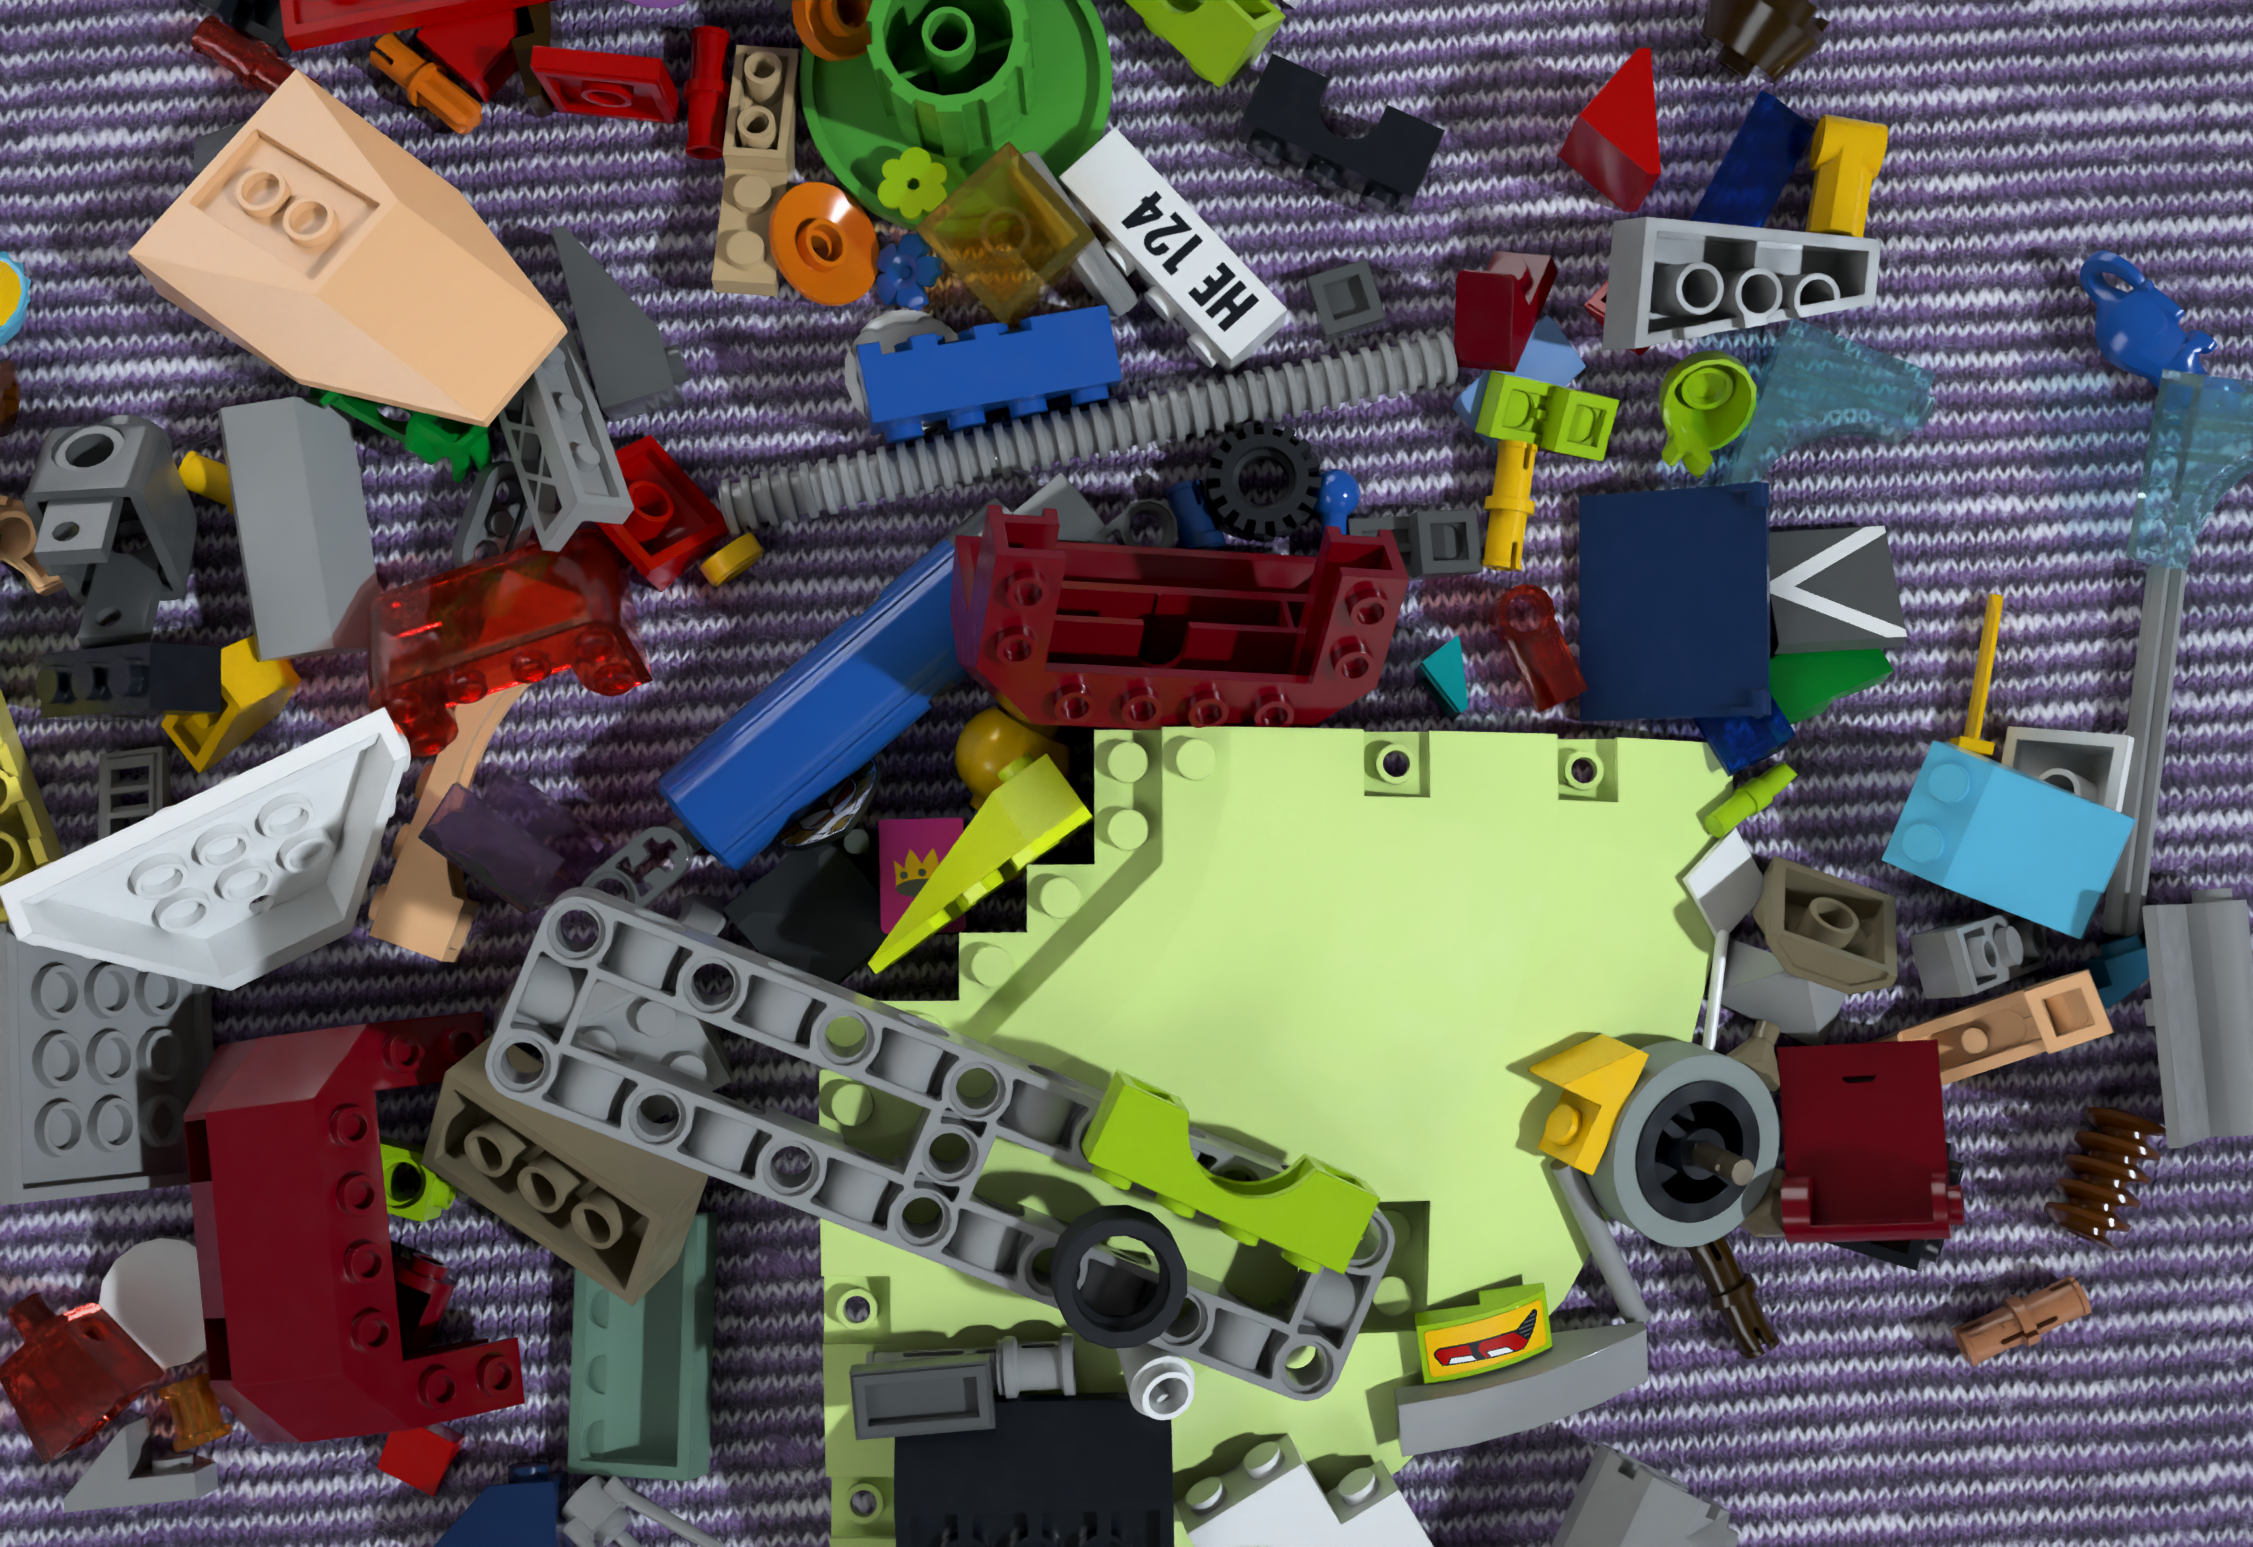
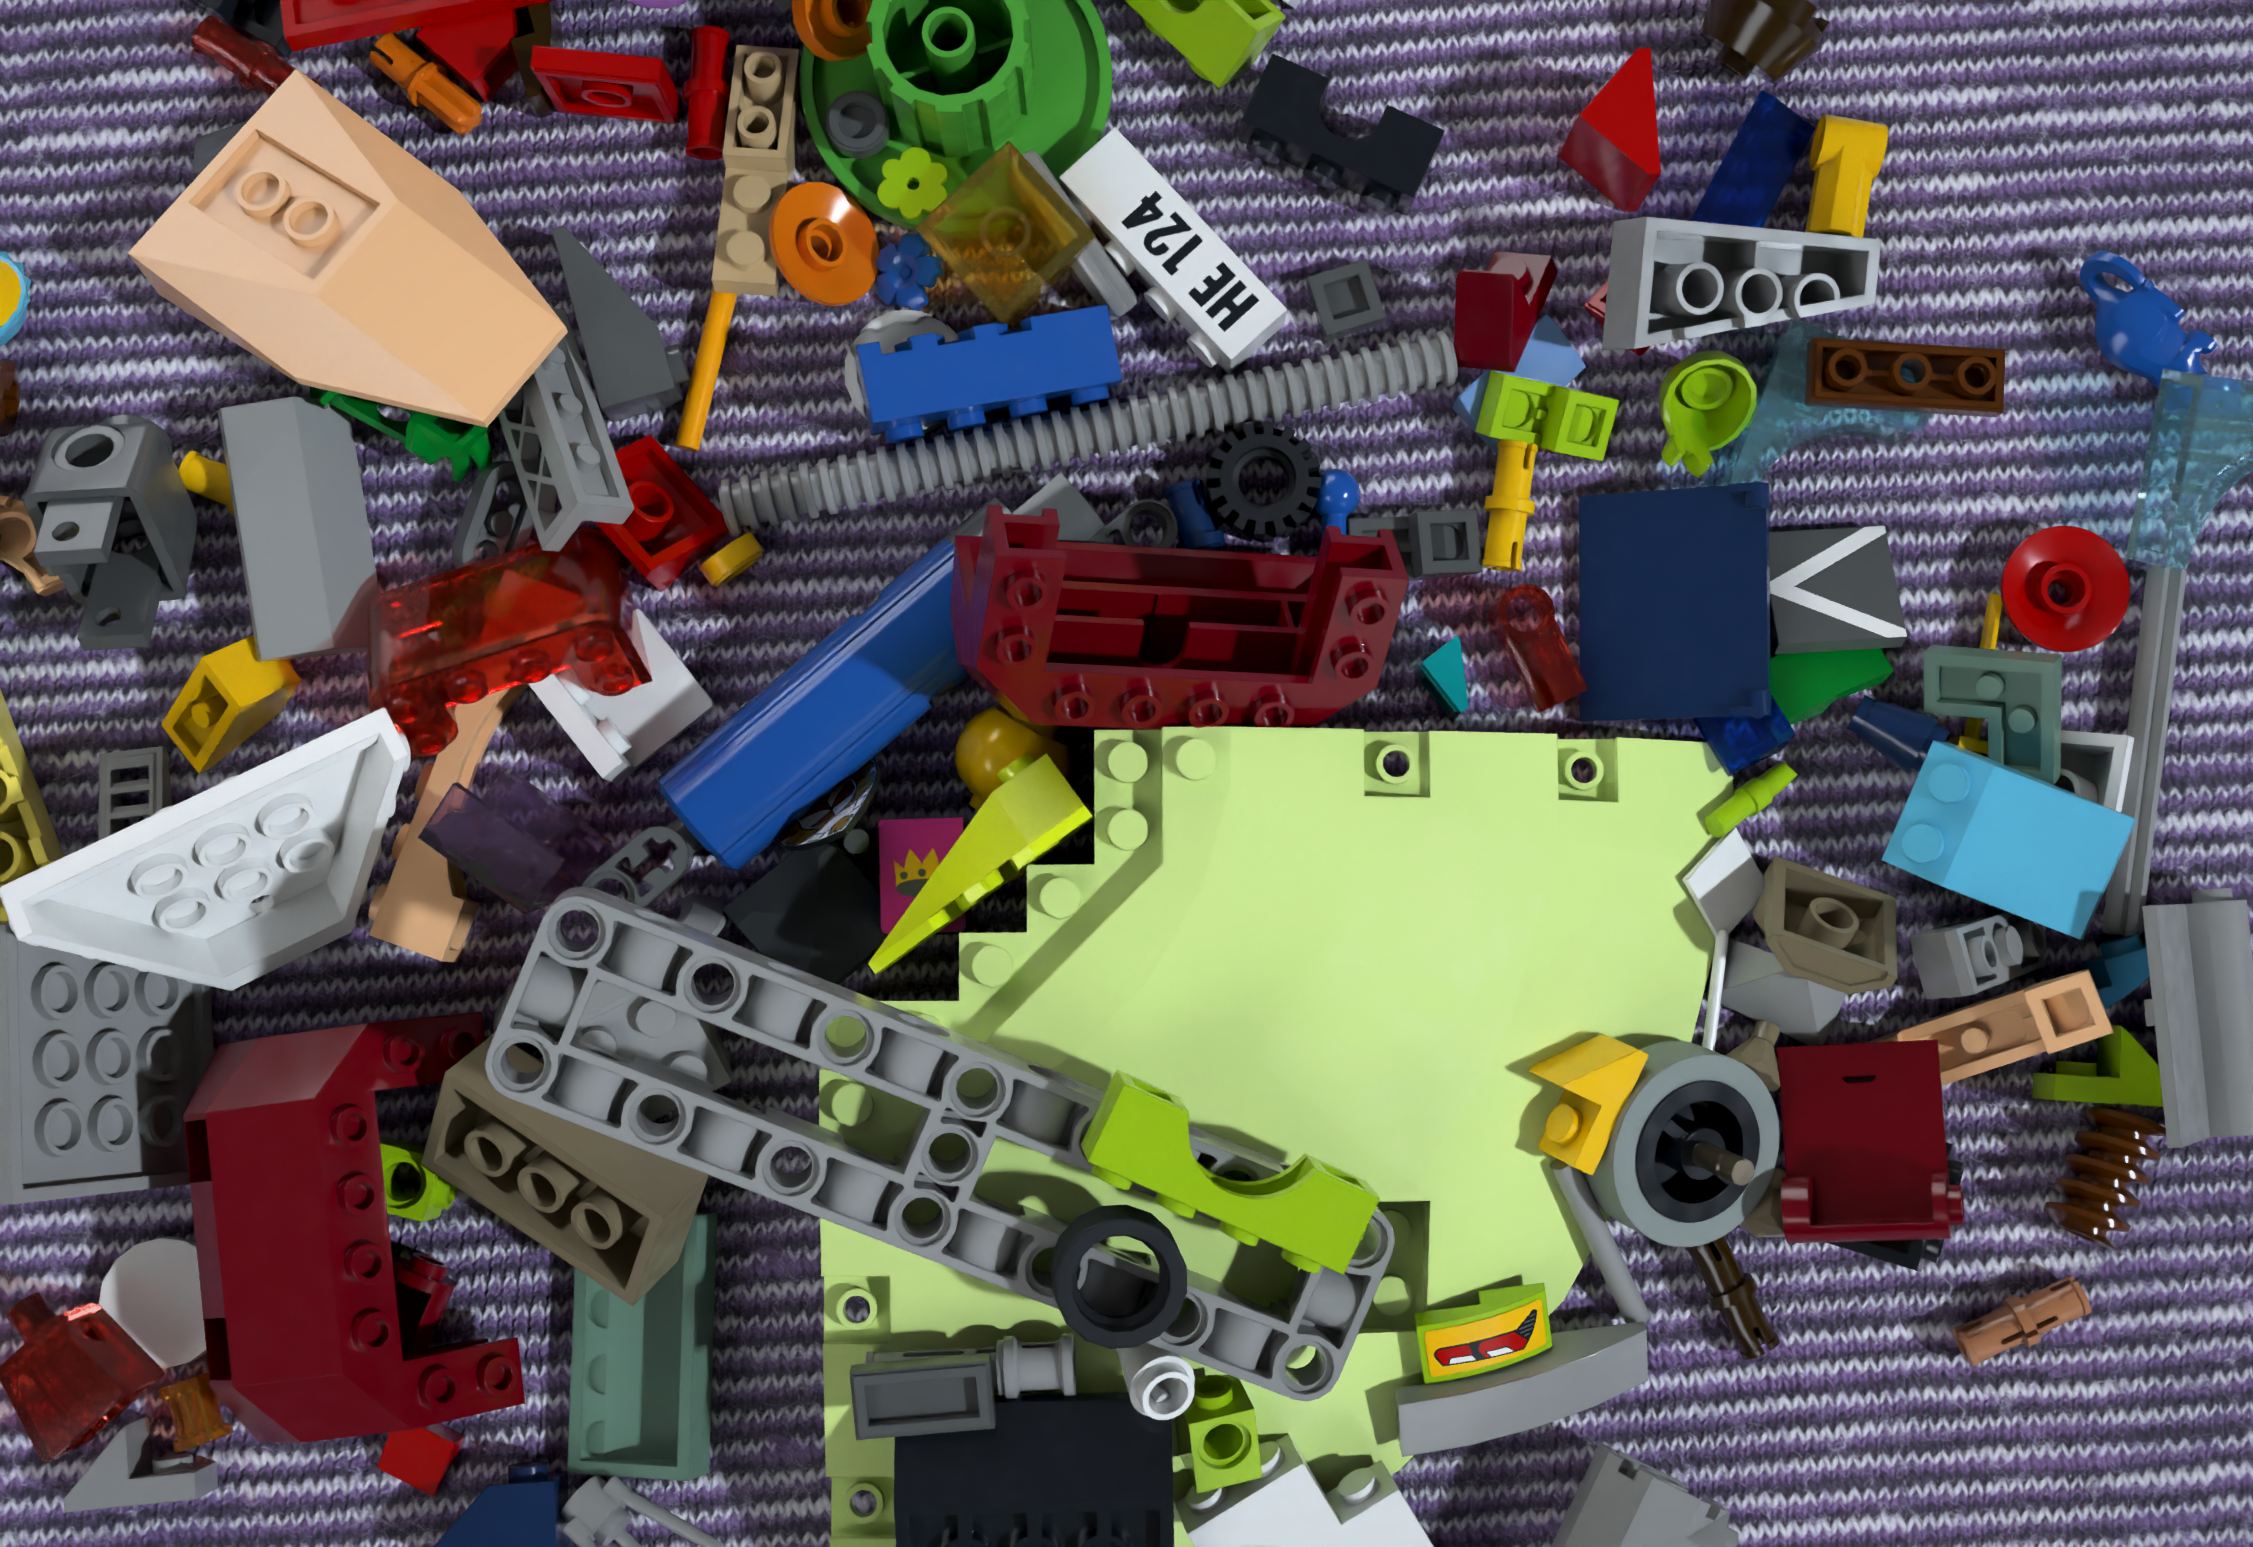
(130, 682): black arch -> none
(629, 728): none -> white bracket
(705, 371): none -> light orange bar
(858, 124): none -> dark grey tile
(1224, 1453): none -> lime brick
(1869, 377): none -> reddish brown tile
(1897, 732): none -> dark blue cone
(2010, 689): none -> sand green plate
(2093, 584): none -> red dish
(2120, 1076): none -> lime slope

